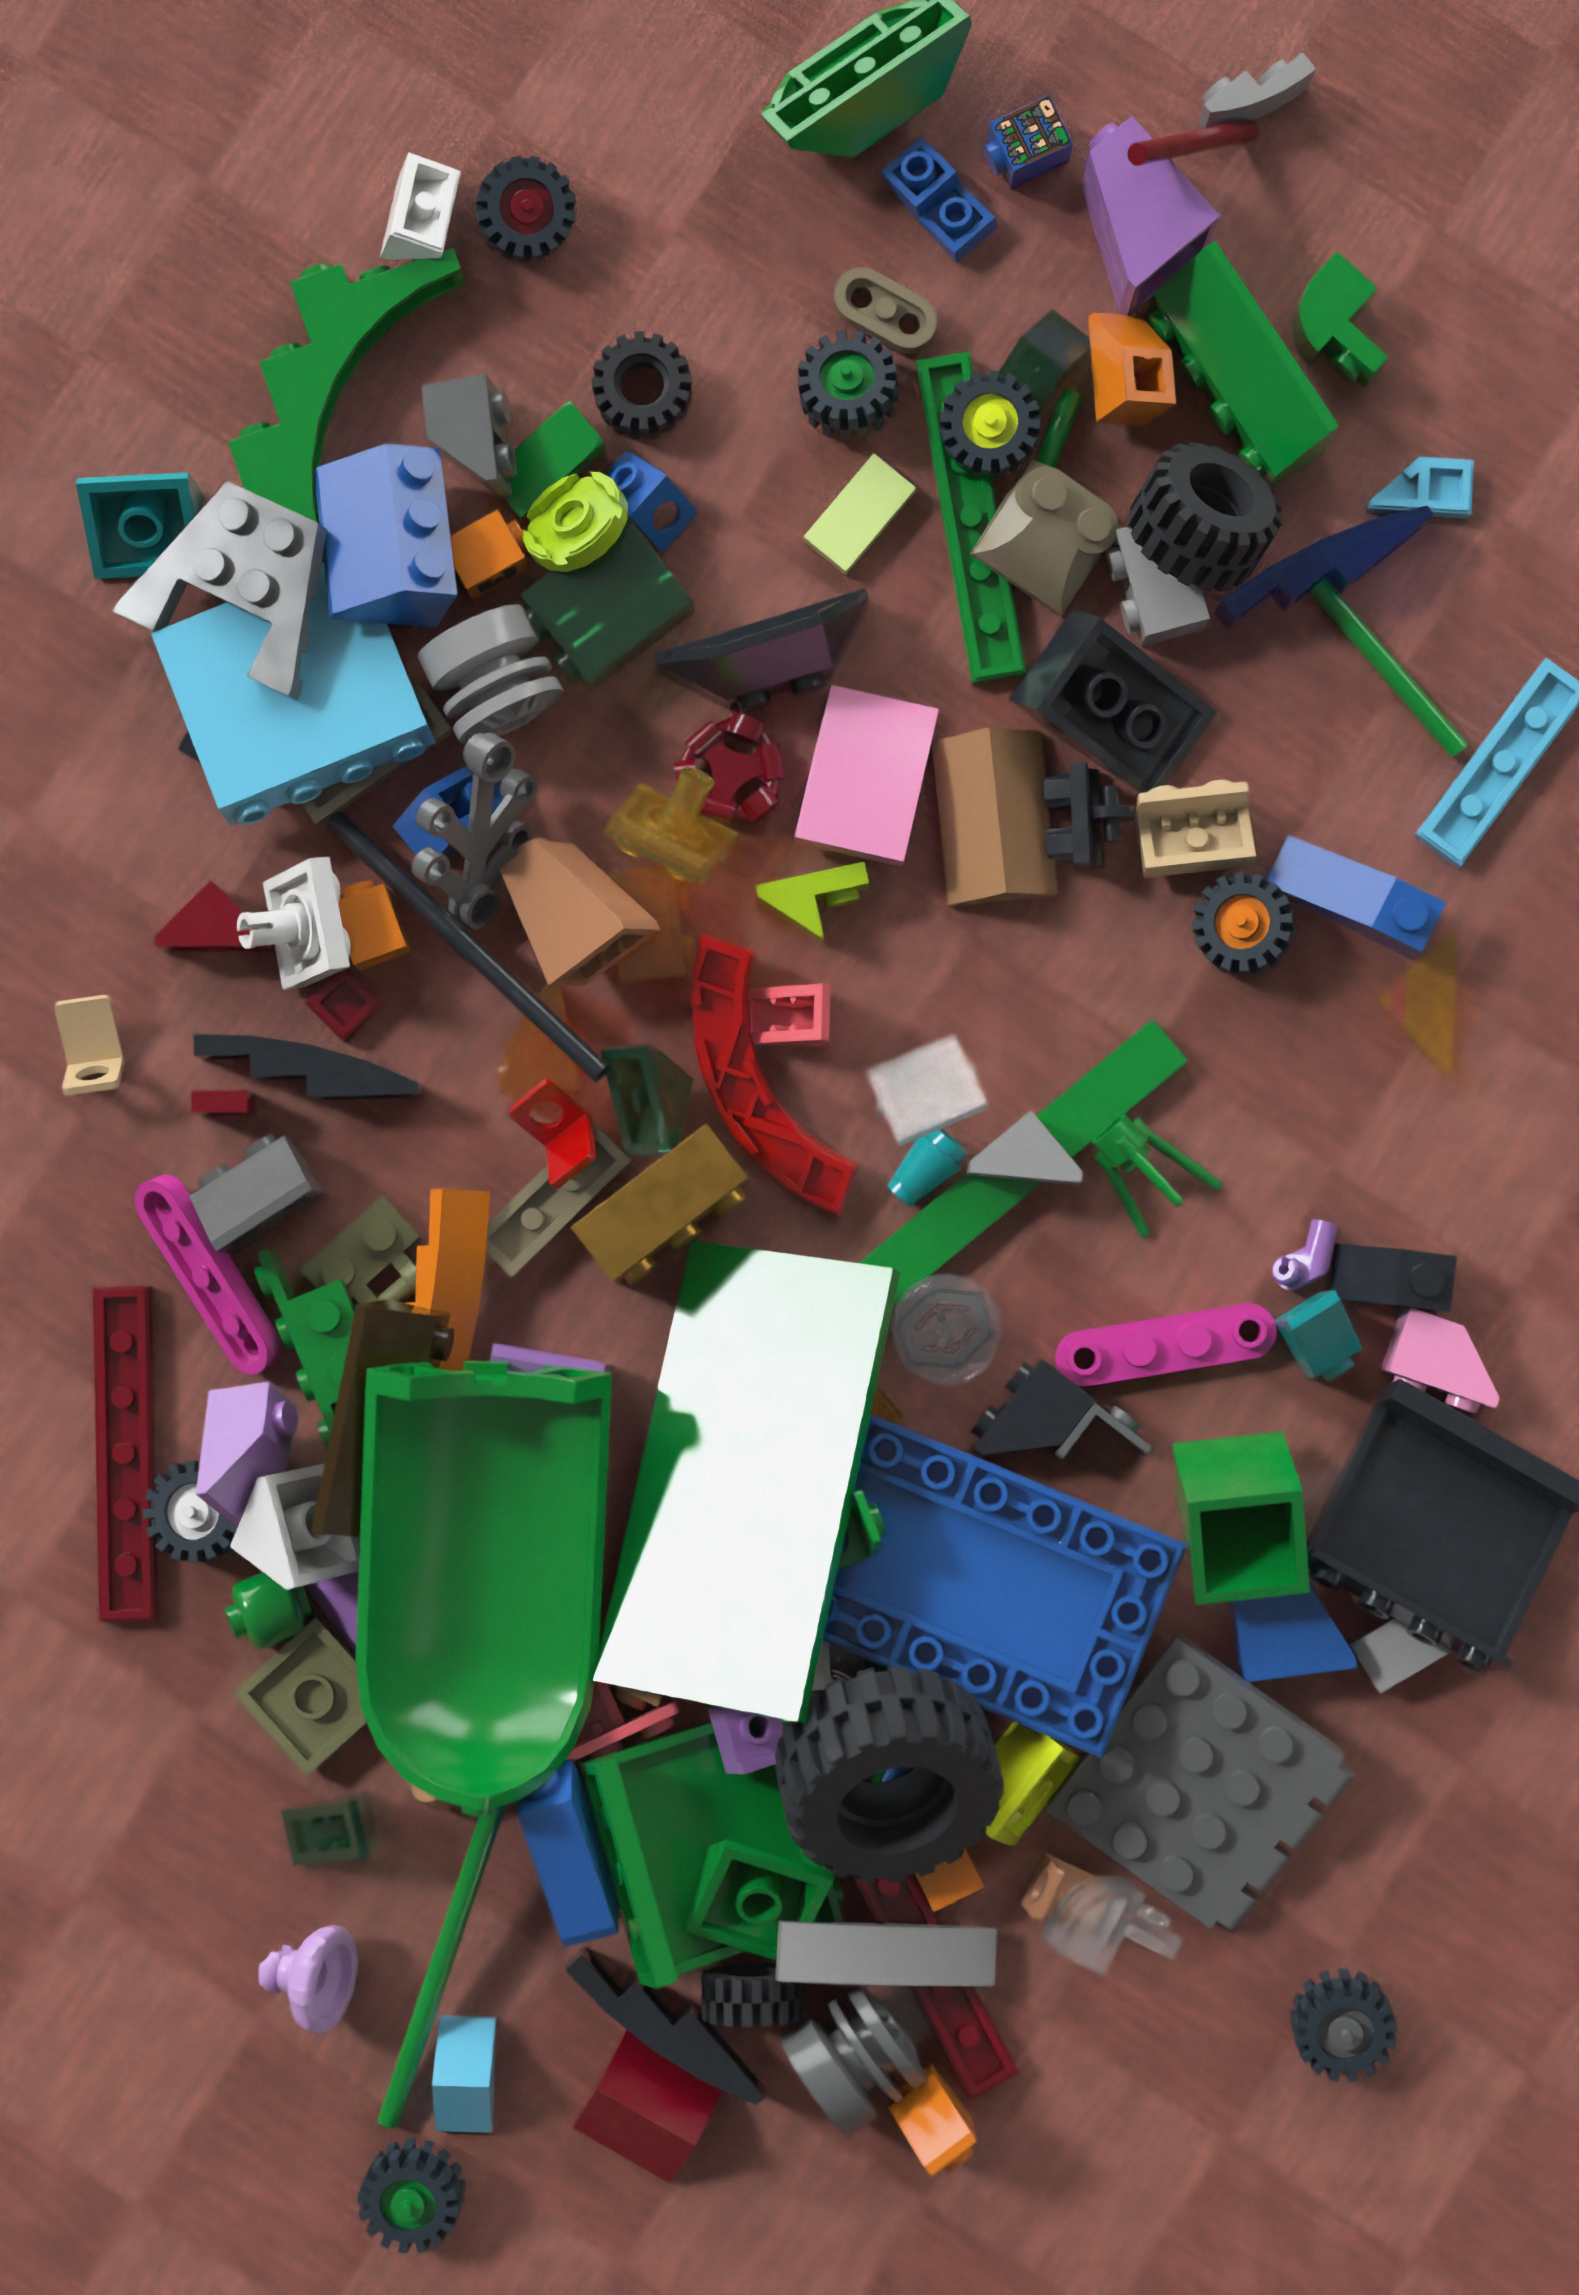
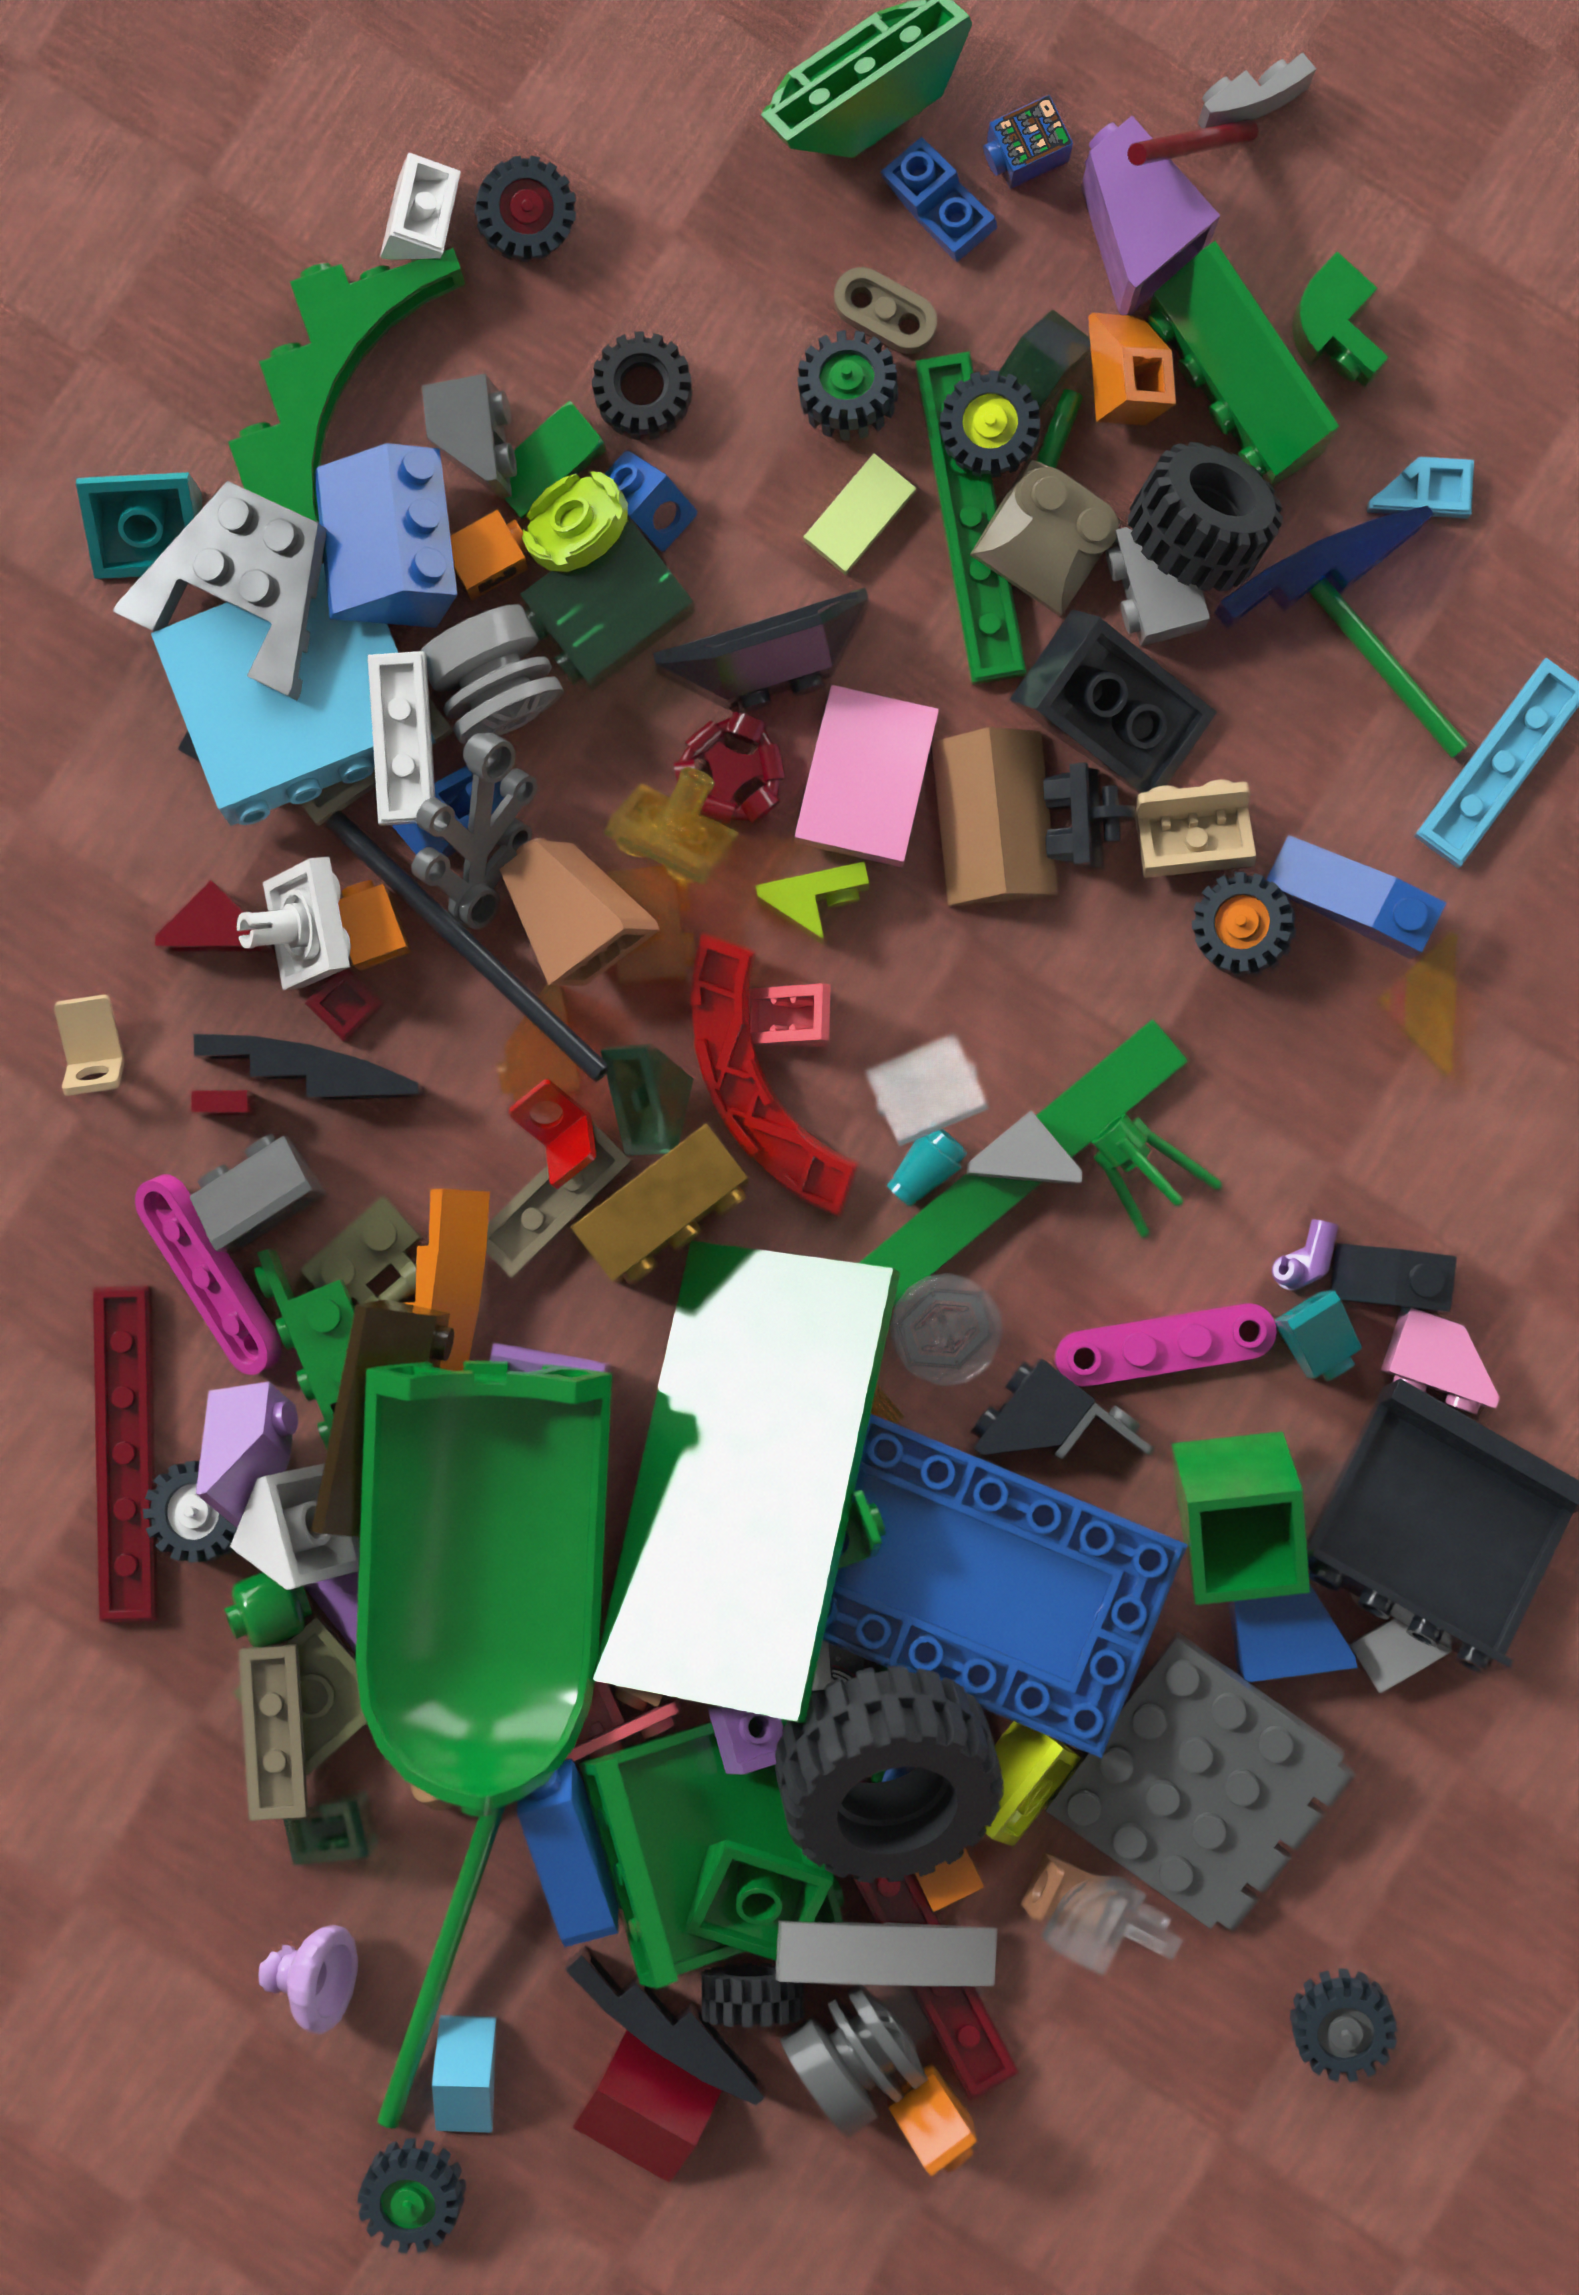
(273, 1732): none -> dark tan plate
(401, 735): none -> white tile

